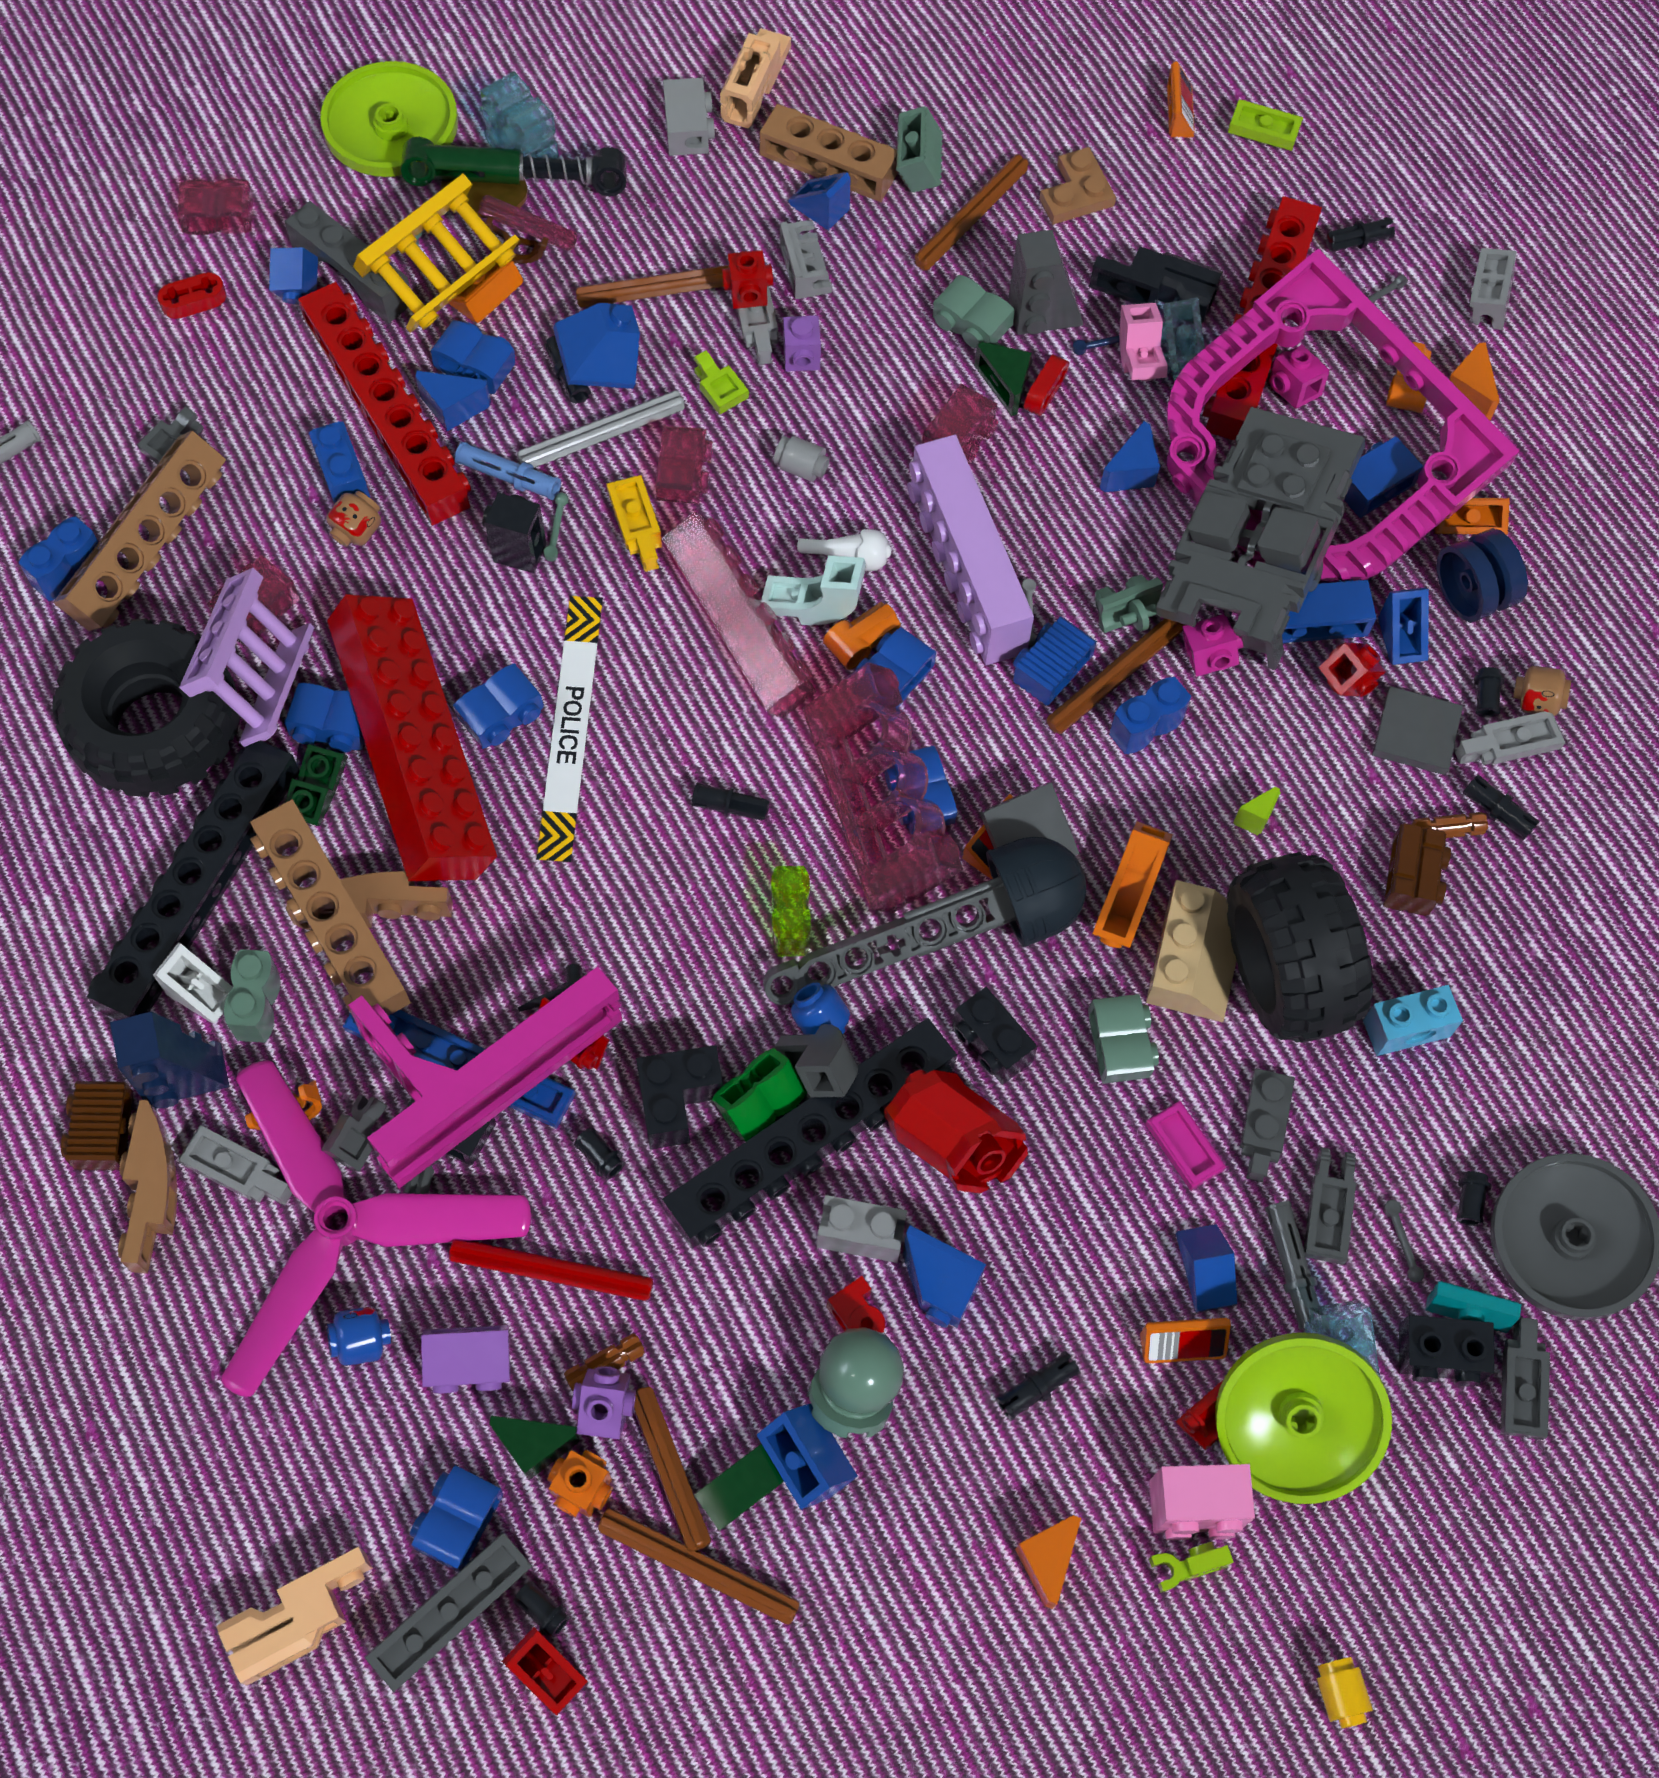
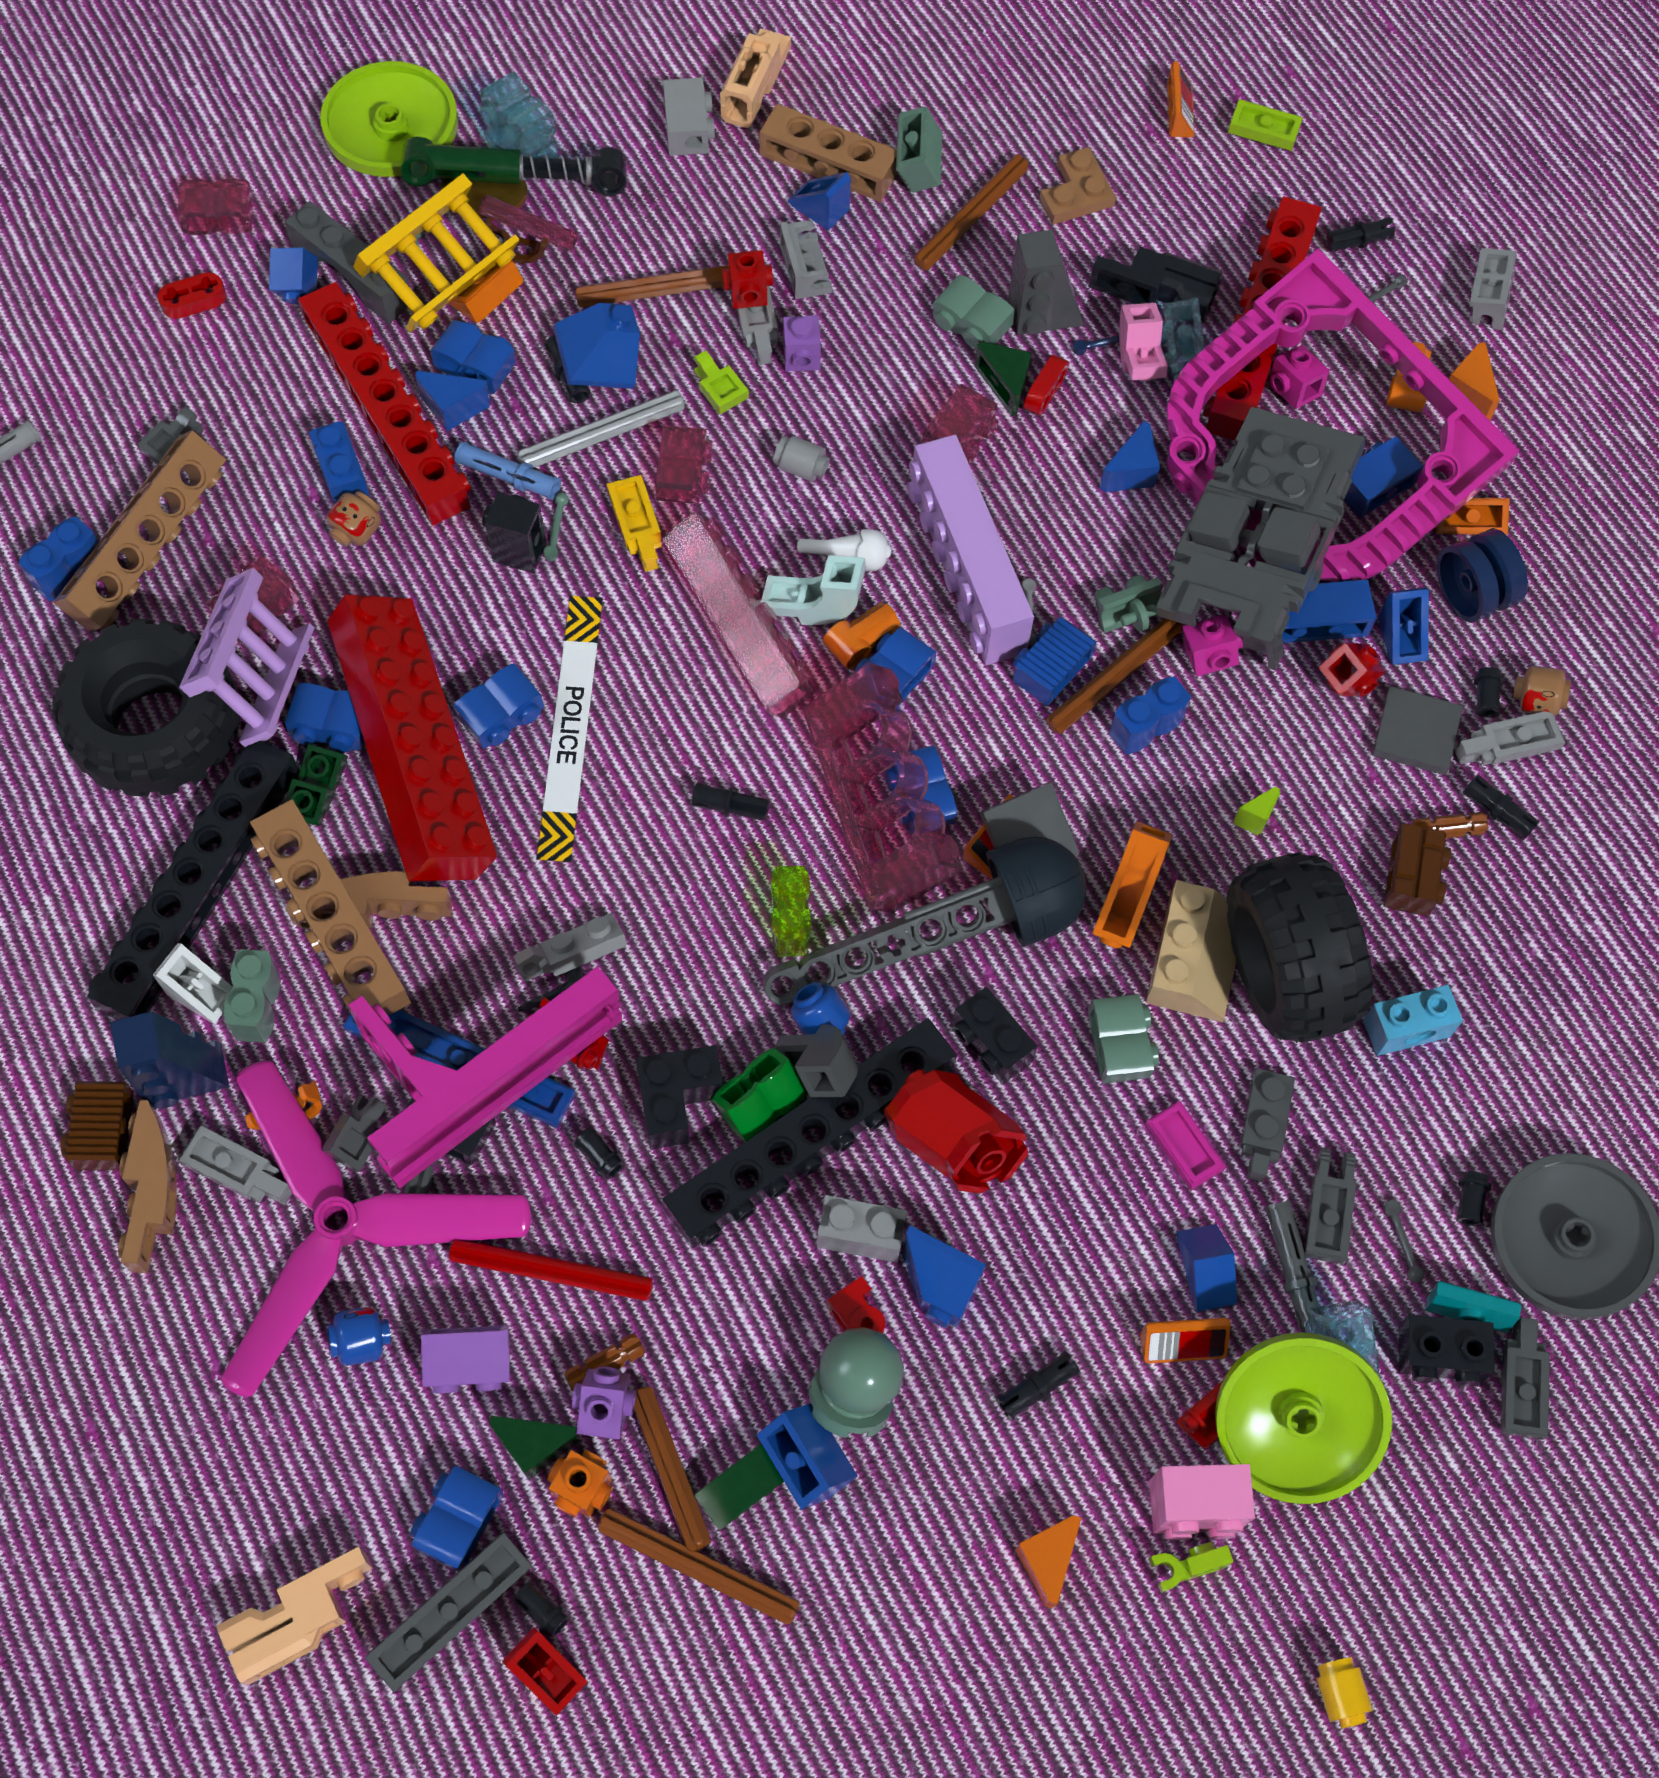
(571, 948): none -> light grey hinge

